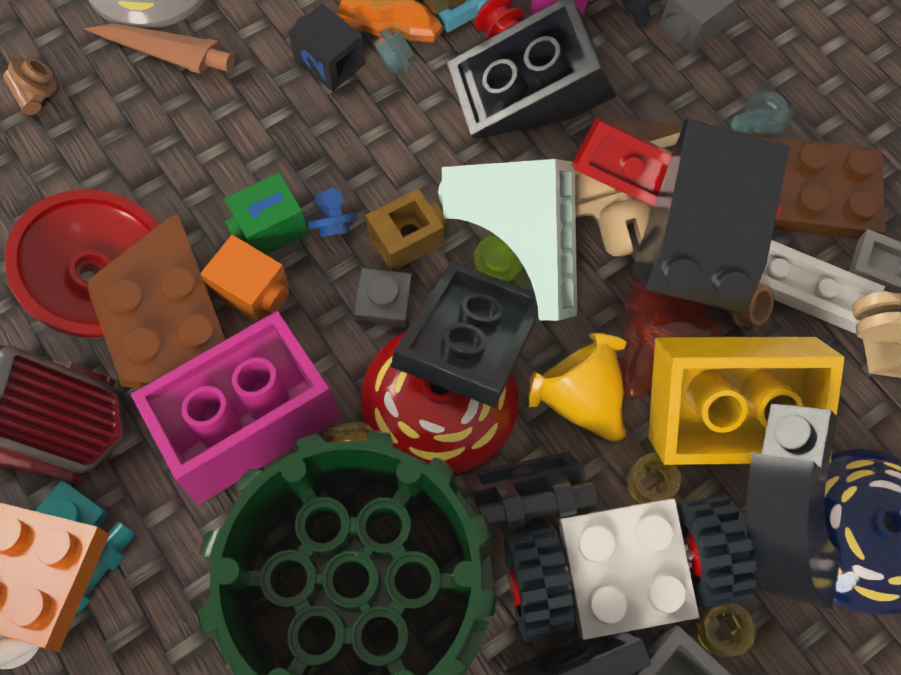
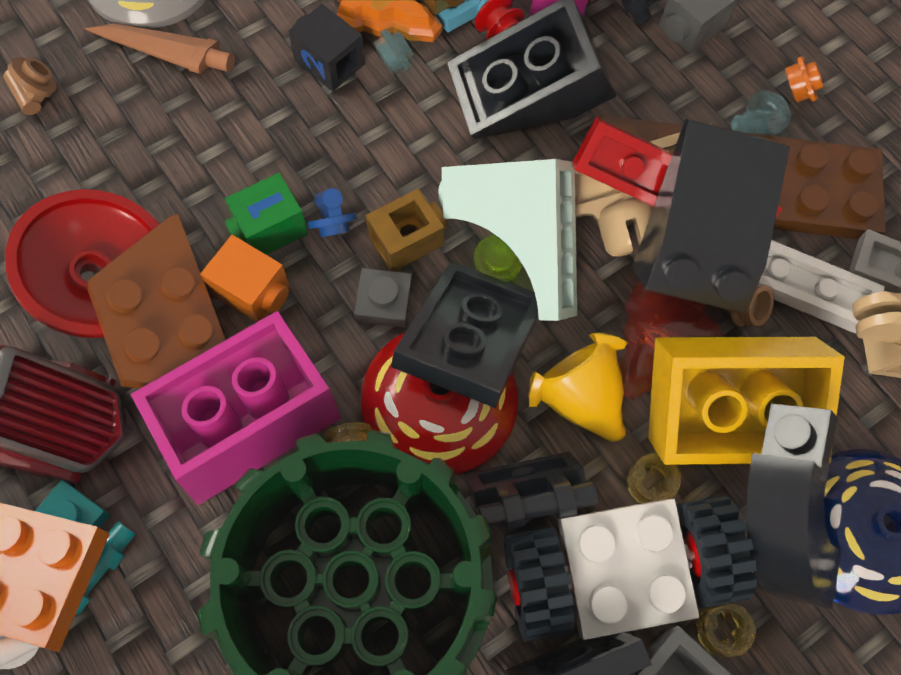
(804, 80): none -> orange plate

